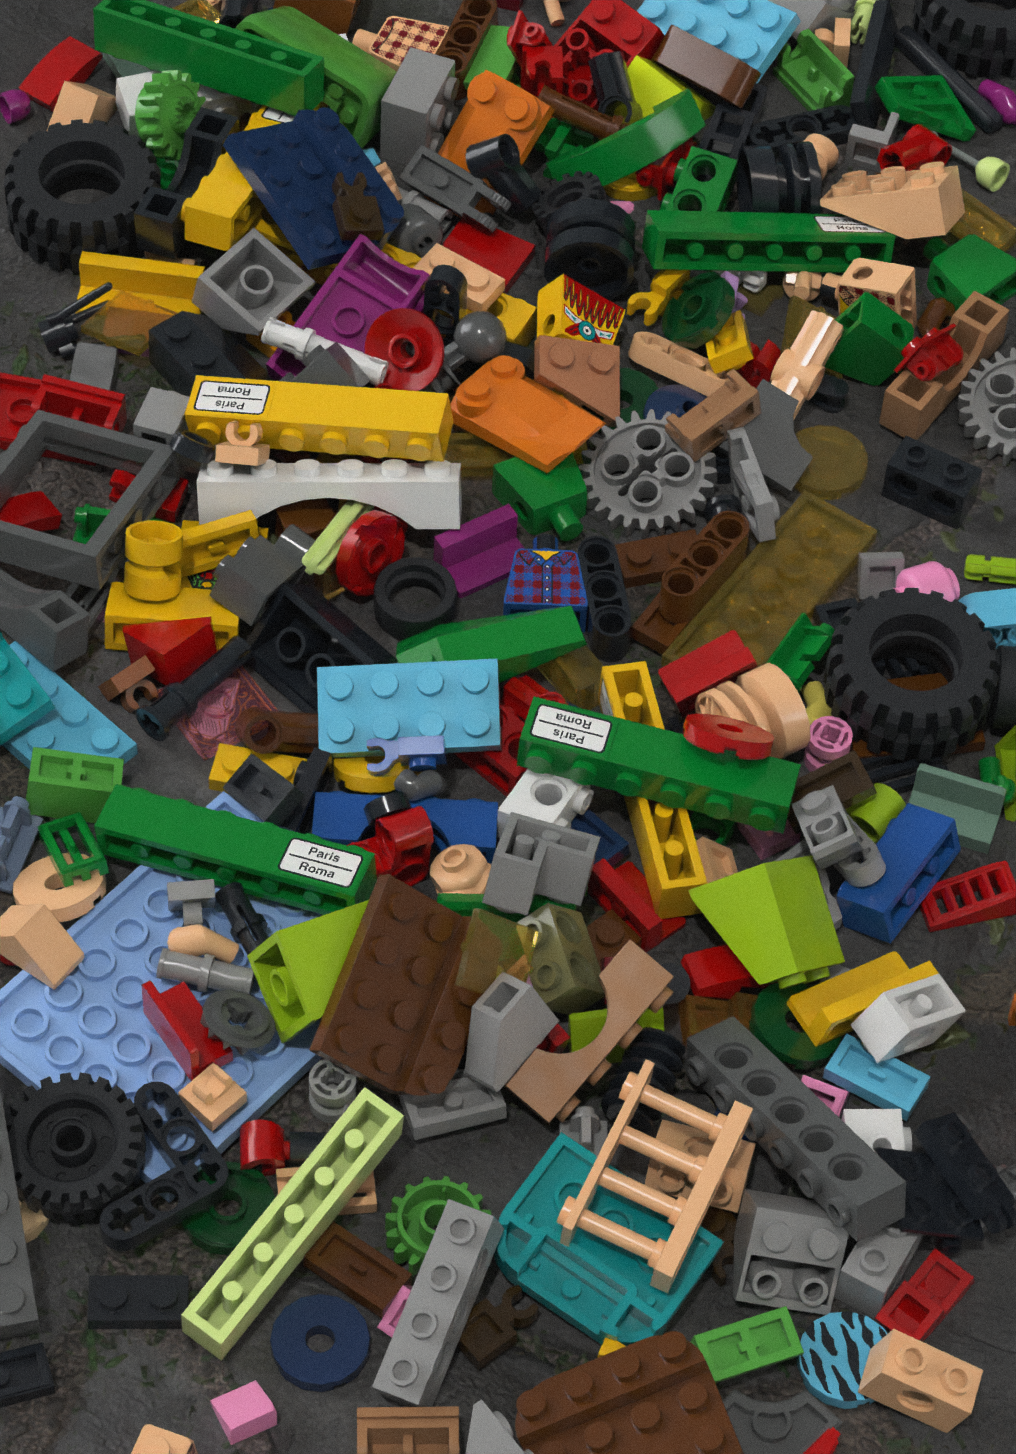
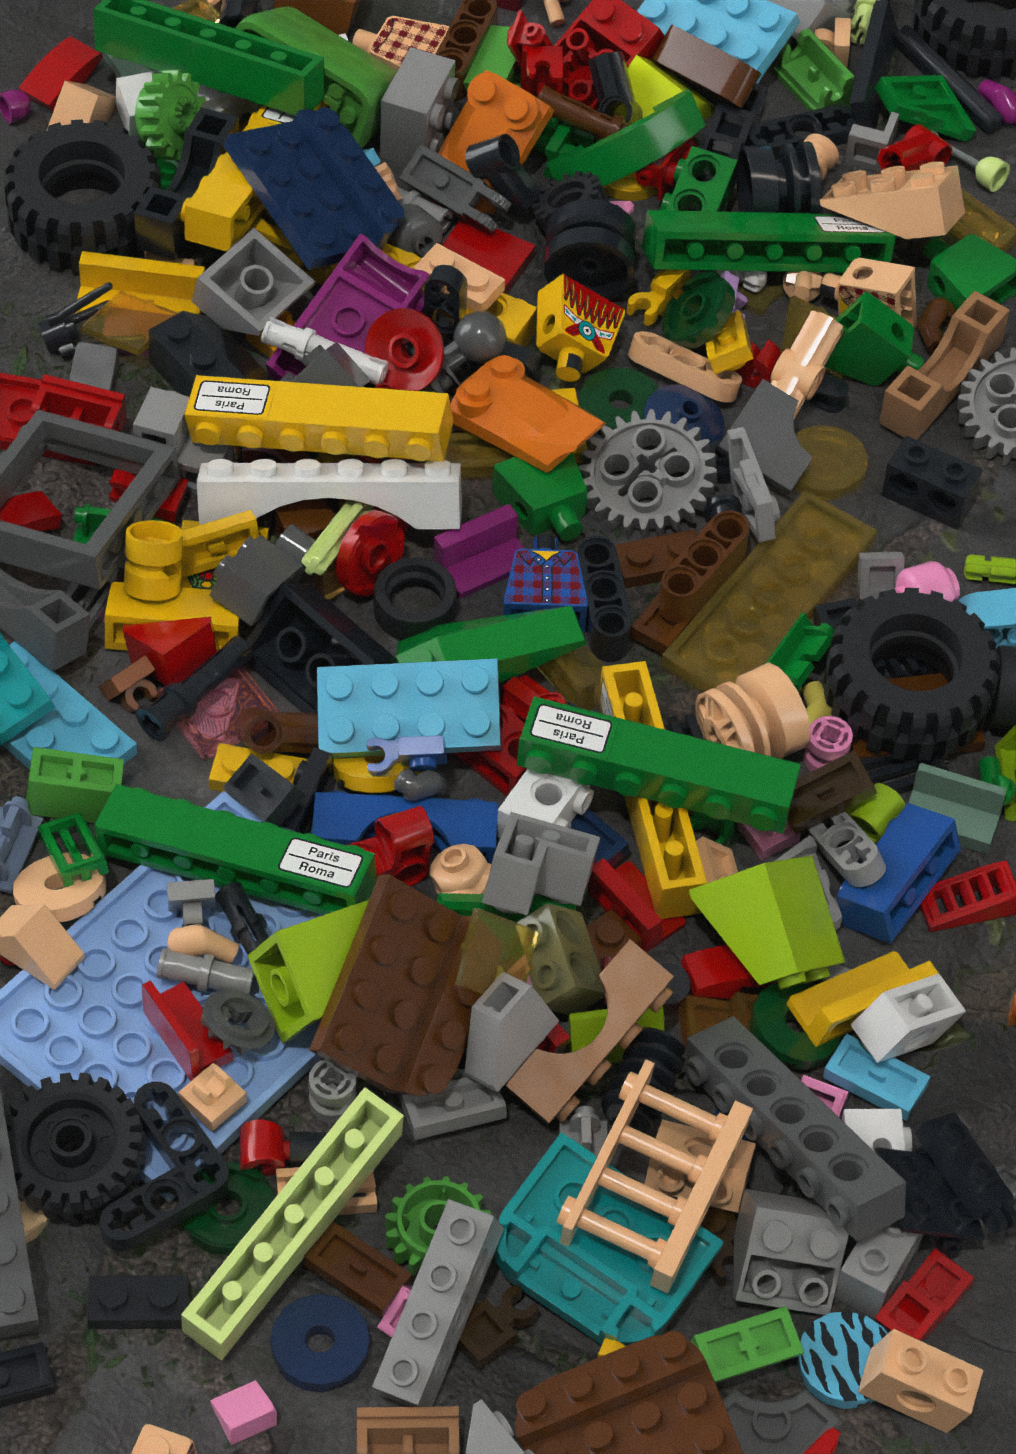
(192, 446): black tile -> none
(240, 450): light nougat tile -> none
(354, 211): dark brown plate -> none
(385, 806): black tile -> none
(581, 372): nougat wing -> none
(706, 669): red panel -> none
(708, 421): medium nougat hinge -> none
(724, 733): red tile -> none
(826, 827): light grey slope -> none
(931, 354): red hinge -> none

